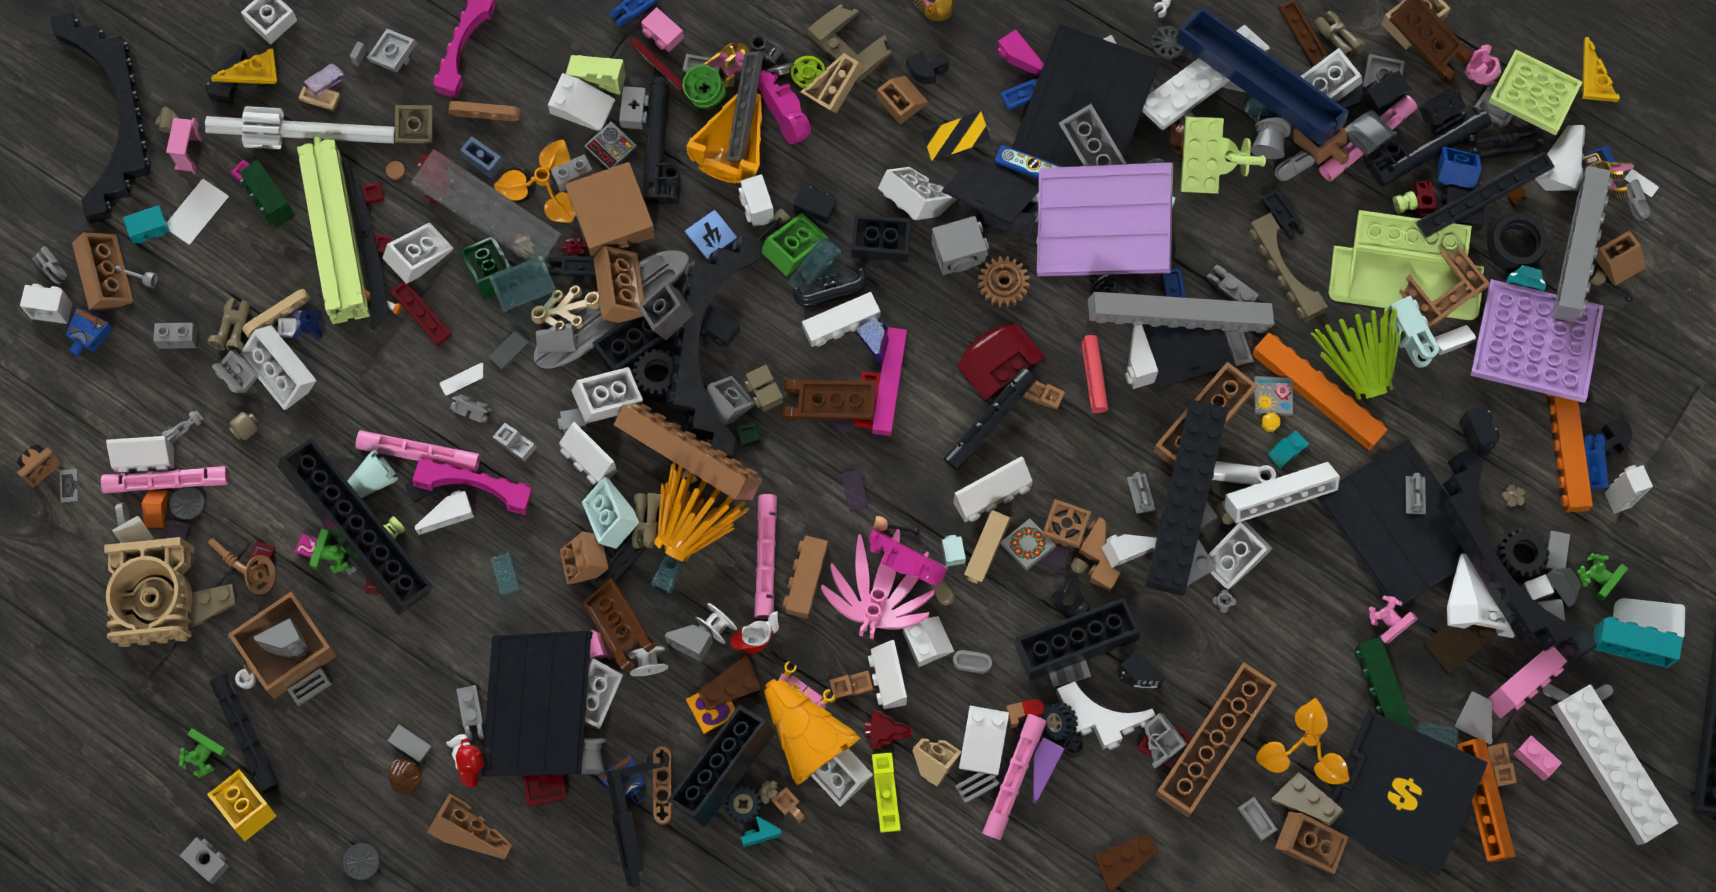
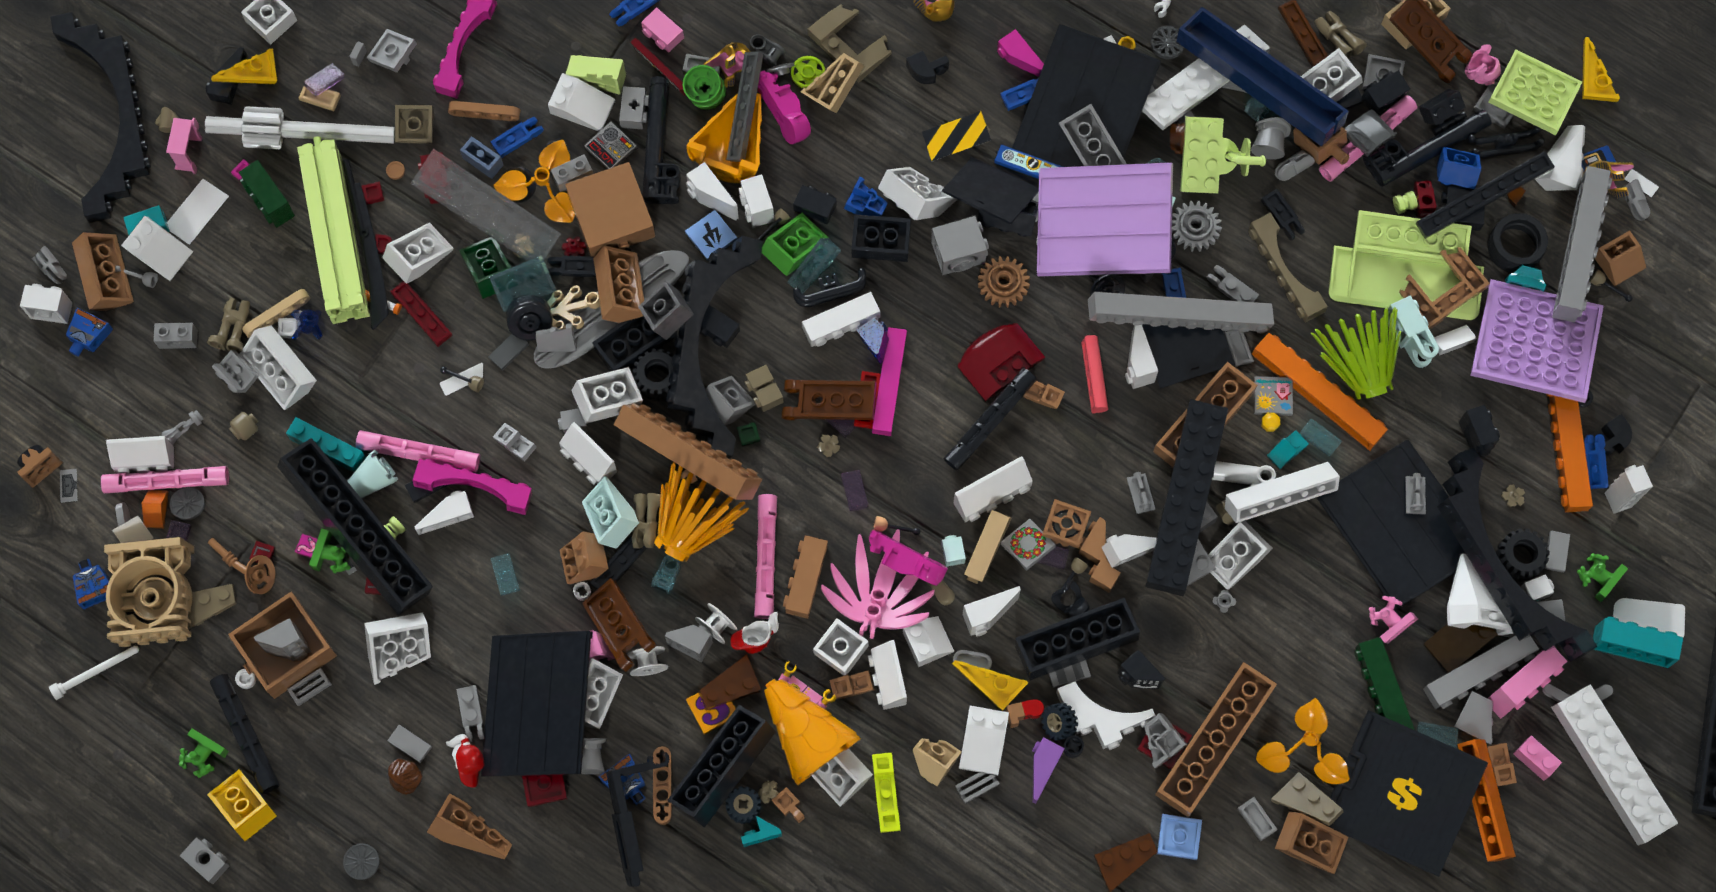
(59, 689): none -> white piece
(90, 584): none -> torso
(157, 248): none -> white slope
(334, 448): none -> teal brick
(396, 644): none -> white wedge
(463, 405): light grey hinge -> none
(475, 382): none -> hinge
(516, 137): none -> blue hinge
(528, 315): none -> black wheel
(587, 588): none -> white bush
(710, 192): none -> white slope
(828, 445): none -> dark tan plant
(840, 647): none -> white brick
(865, 201): none -> blue slope
(885, 730): dark red rock -> none
(901, 98): medium nougat slope -> none
(986, 612): none -> white slope
(997, 687): none -> yellow wing
(1009, 789): bright pink piece -> none
(1127, 42): none -> yellow tile
(1179, 836): none -> light blue tile
(1198, 215): none -> light grey gear
(1320, 437): none -> clear light blue plate
(1479, 670): none -> light grey brick
(1565, 583): dark grey slope -> none

